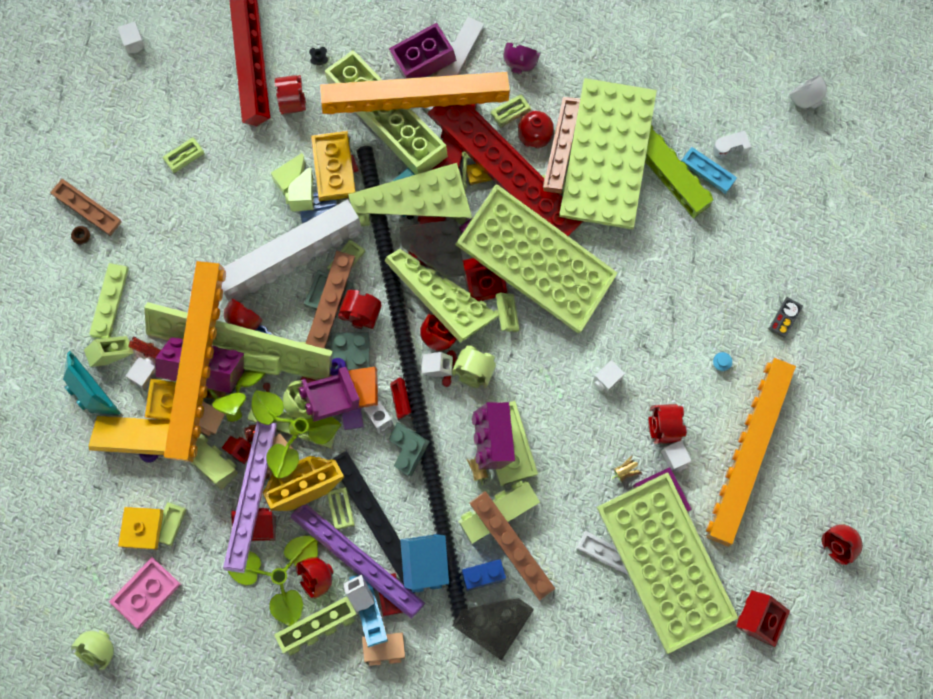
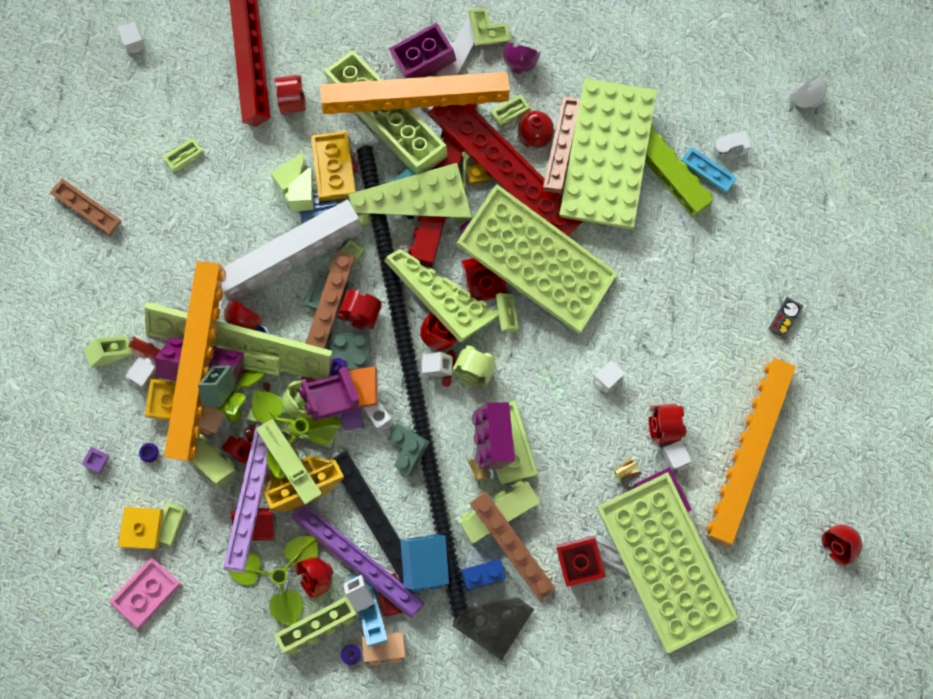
(80, 230): reddish brown plate -> none
(86, 389): teal wedge -> none
(94, 648): yellowish green cylinder -> none
(95, 460): none -> medium lavender plate
(109, 301): yellowish green plate -> none
(129, 435): yellow tile -> none
(216, 386): none -> sand green brick
(288, 461): none -> yellowish green piece
(318, 60): black plate -> none
(344, 525): yellowish green tile -> none
(355, 659): none -> dark purple plate
(400, 398): red tile -> none
(435, 246): clear smoke plate -> none
(484, 32): none -> yellowish green plate
(581, 561): none -> red brick
(722, 361): medium azure plate -> none
(763, 618): red slope -> none

